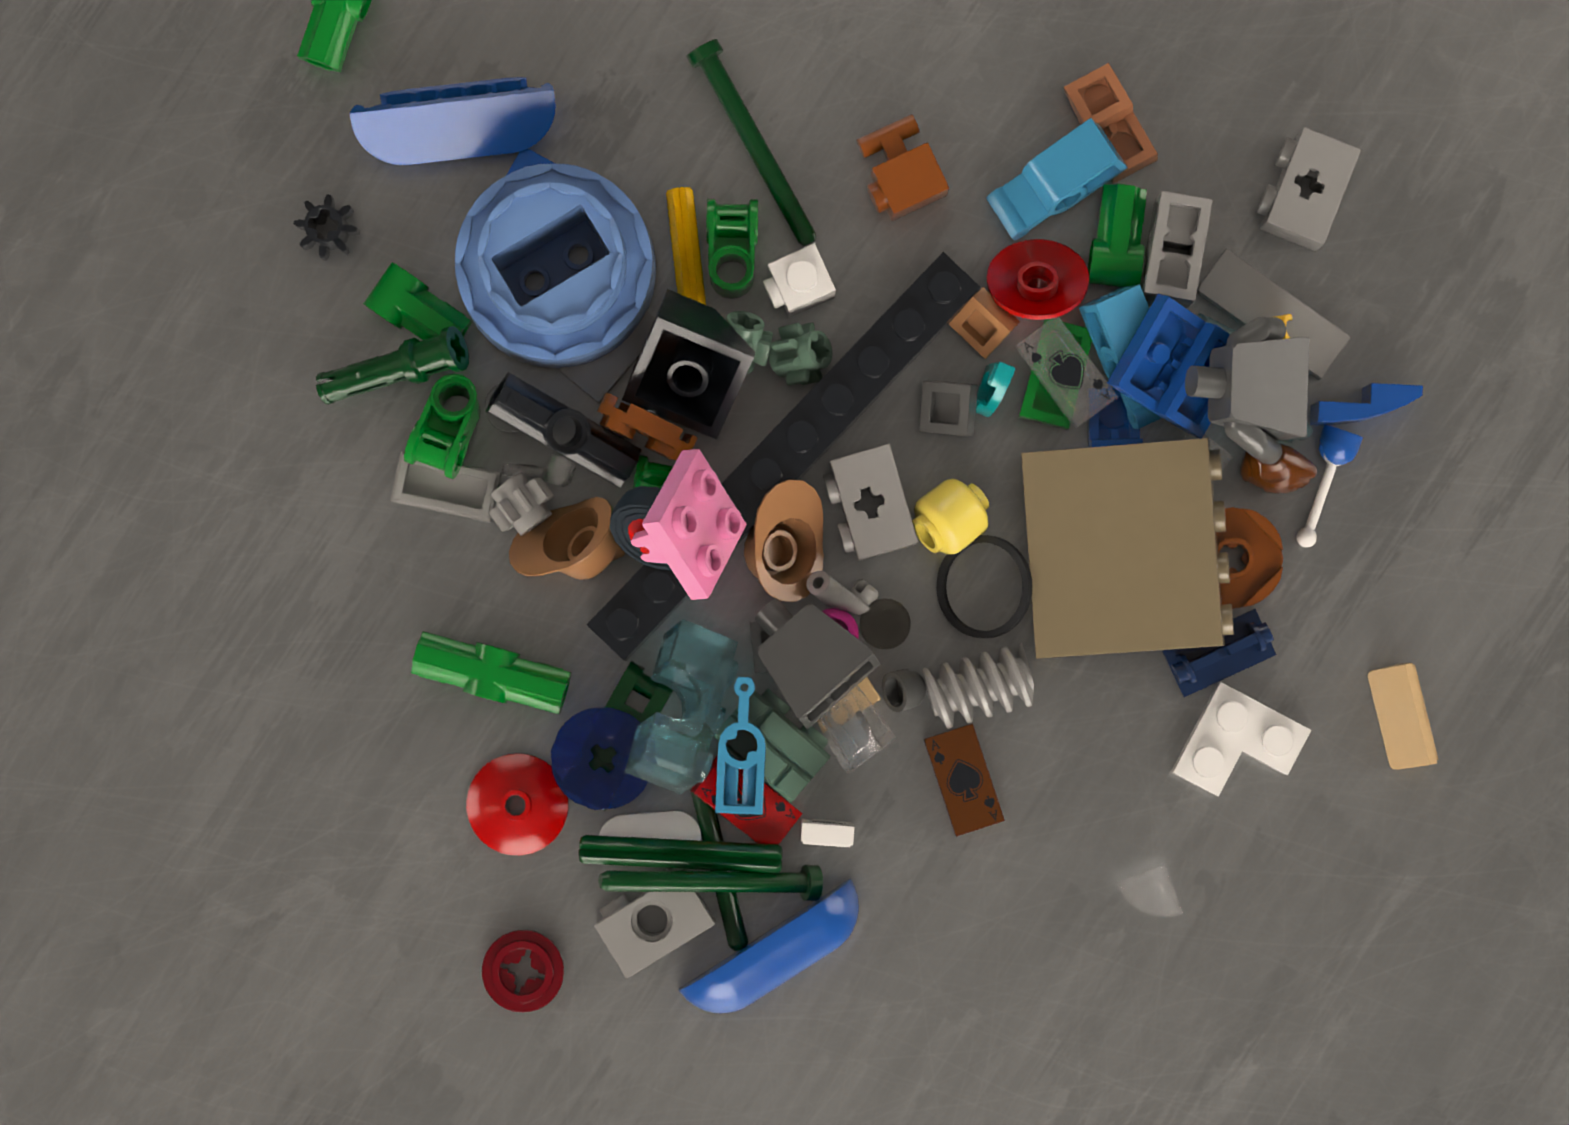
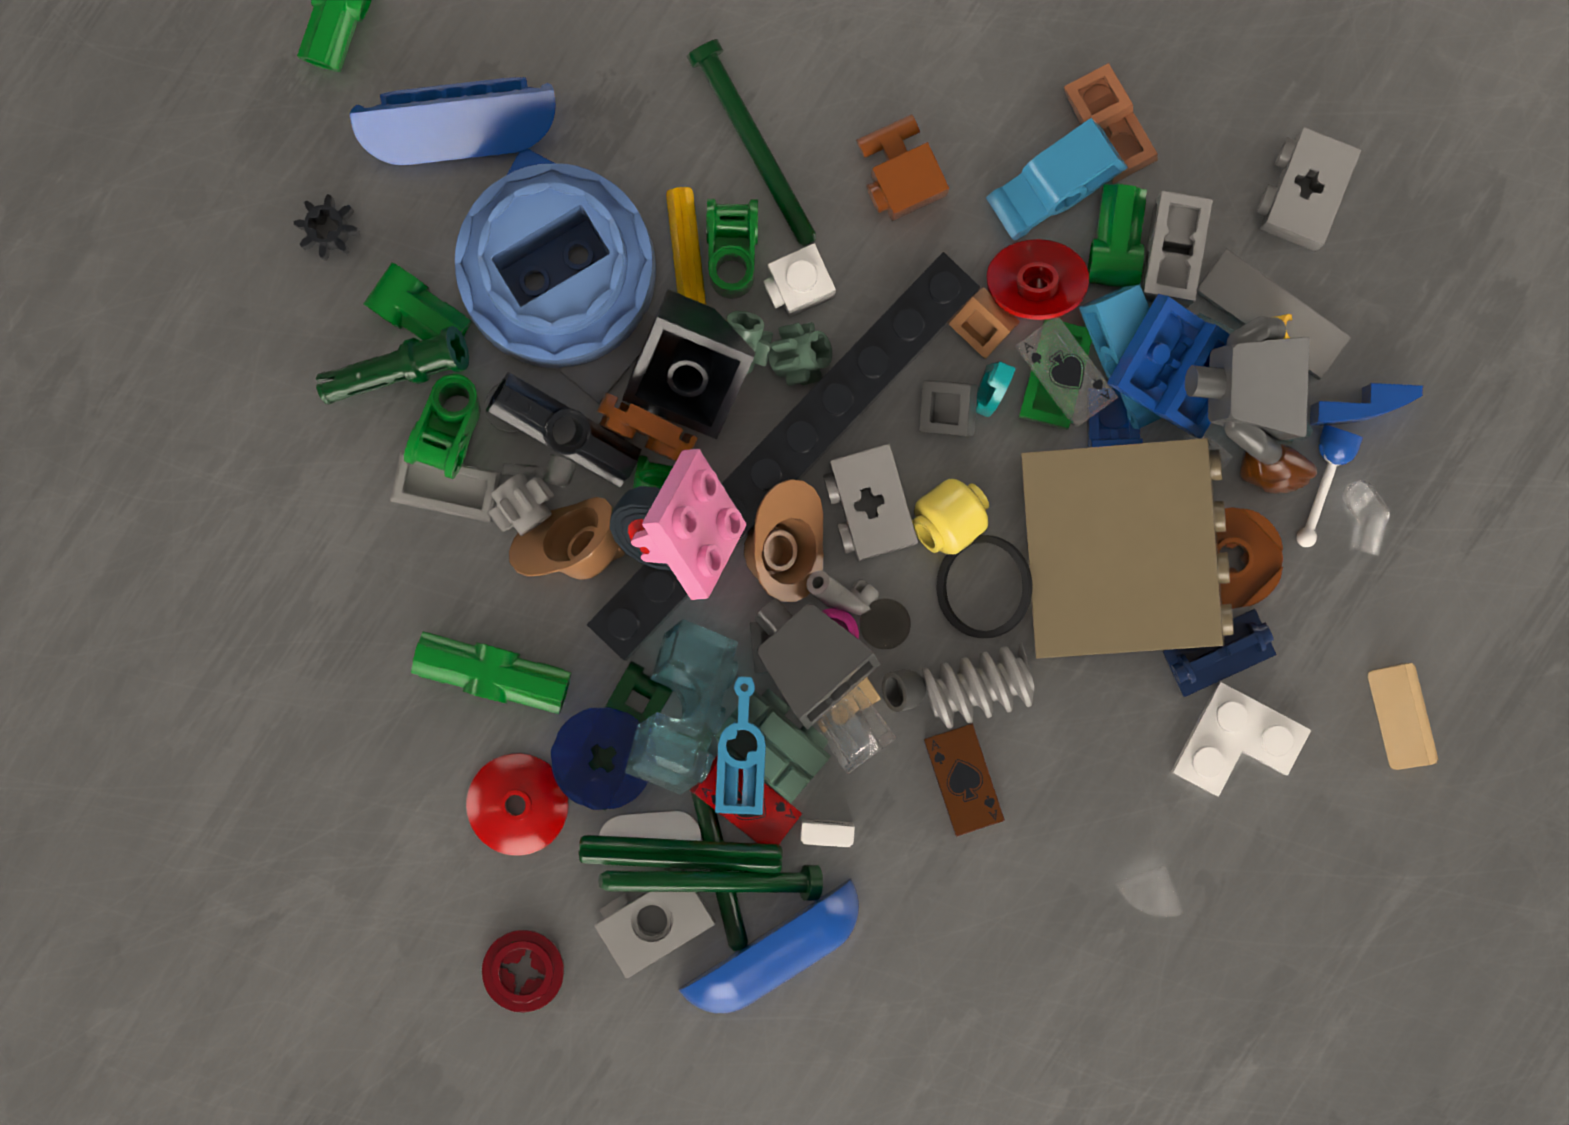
(1371, 514): none -> clear arm

